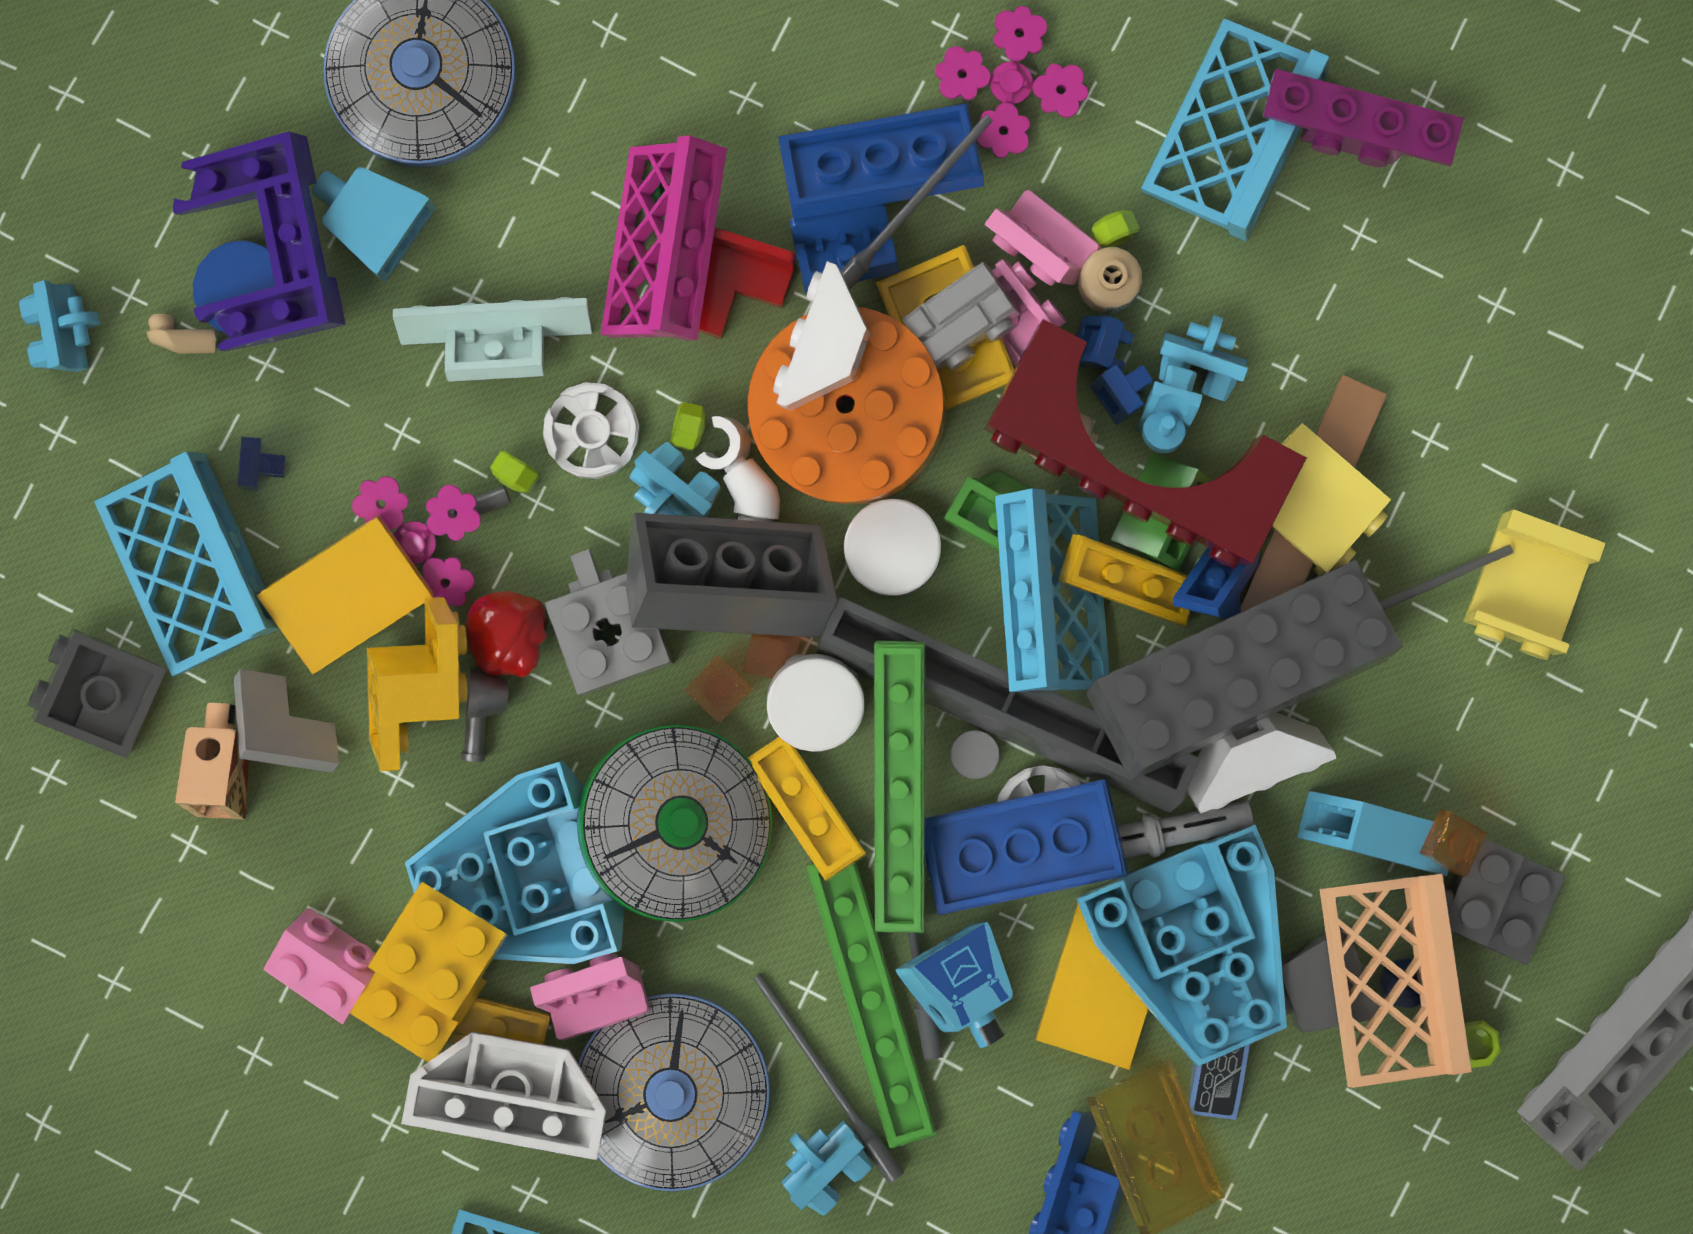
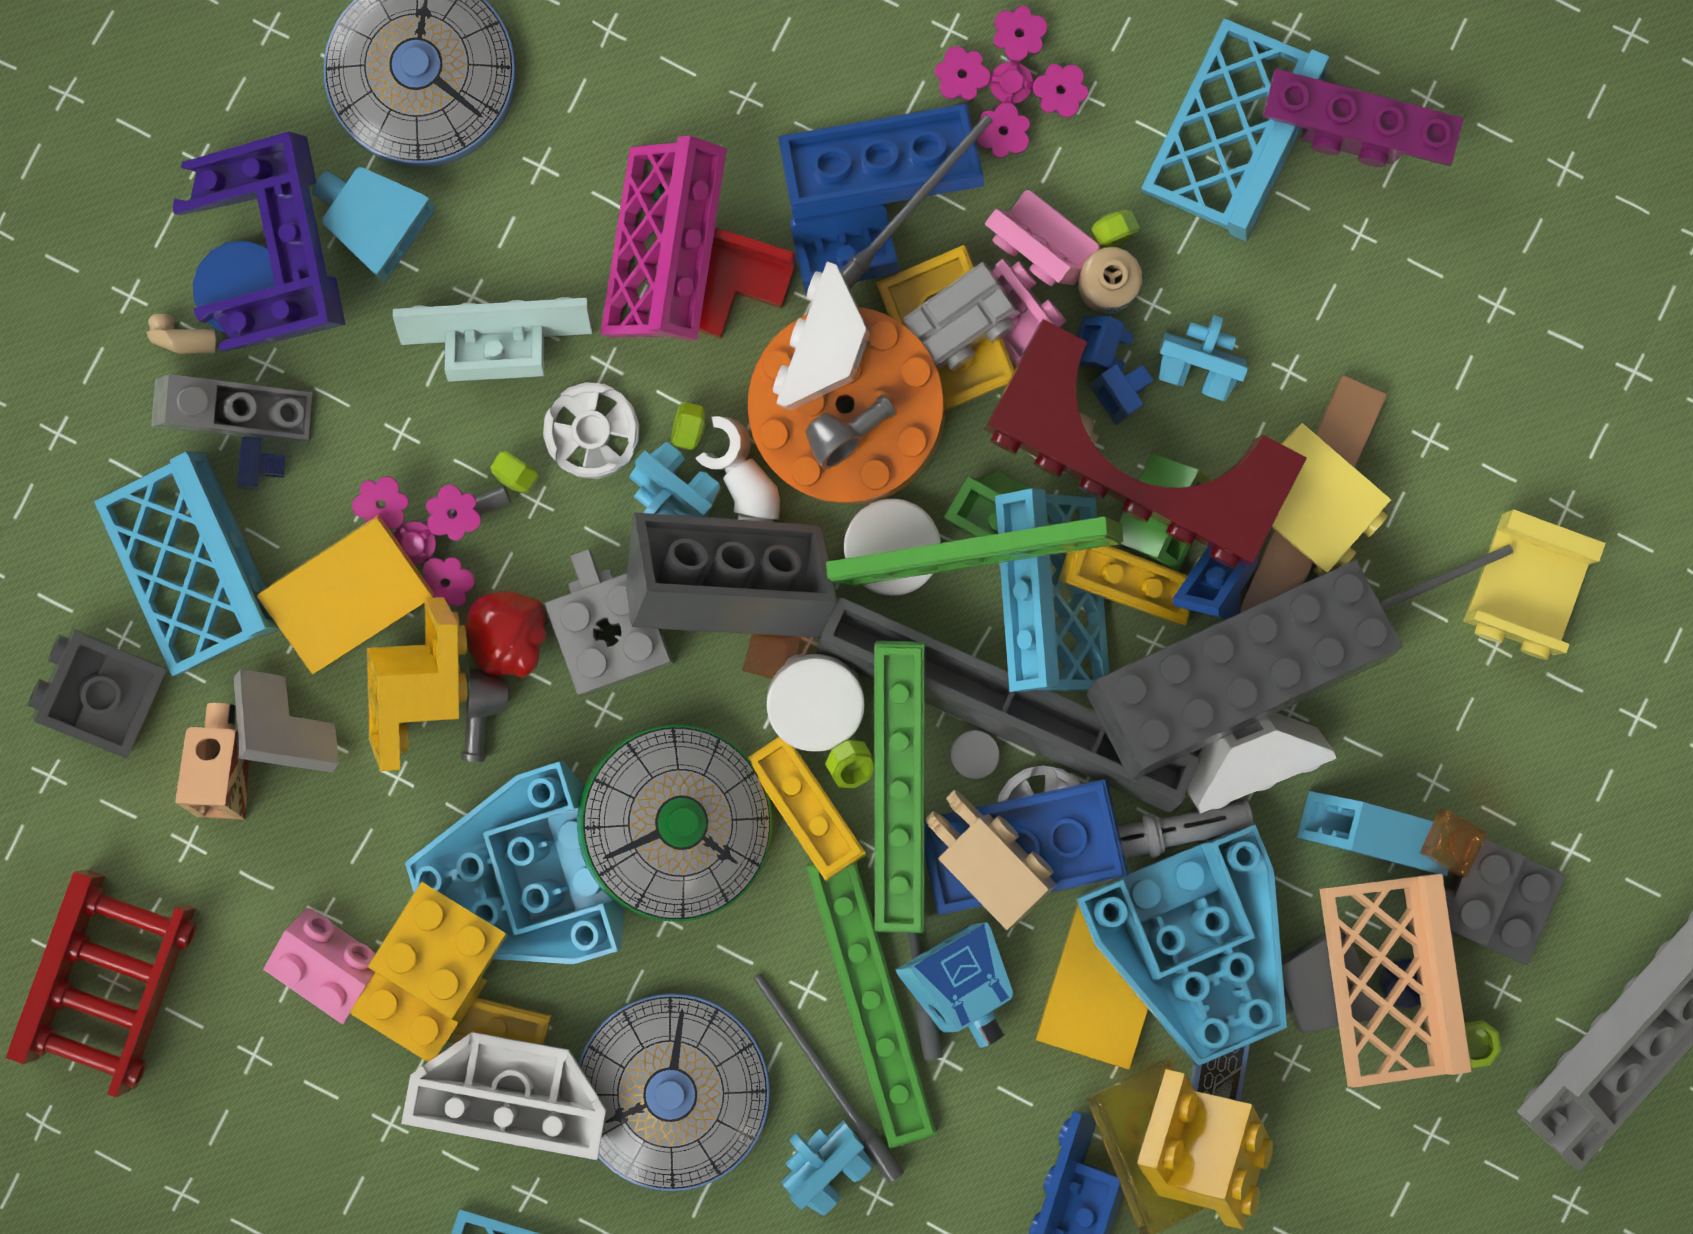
(54, 991): none -> red fence
(62, 327): medium azure hips -> none
(230, 408): none -> light grey slope
(593, 996): bright pink bracket -> none
(718, 689): clear orange plate -> none
(835, 440): none -> flat silver bar
(851, 764): none -> lime tile
(976, 552): none -> bright green tile
(992, 862): none -> tan hinge
(1169, 410): medium azure hips -> none
(1205, 1150): none -> yellow bracket

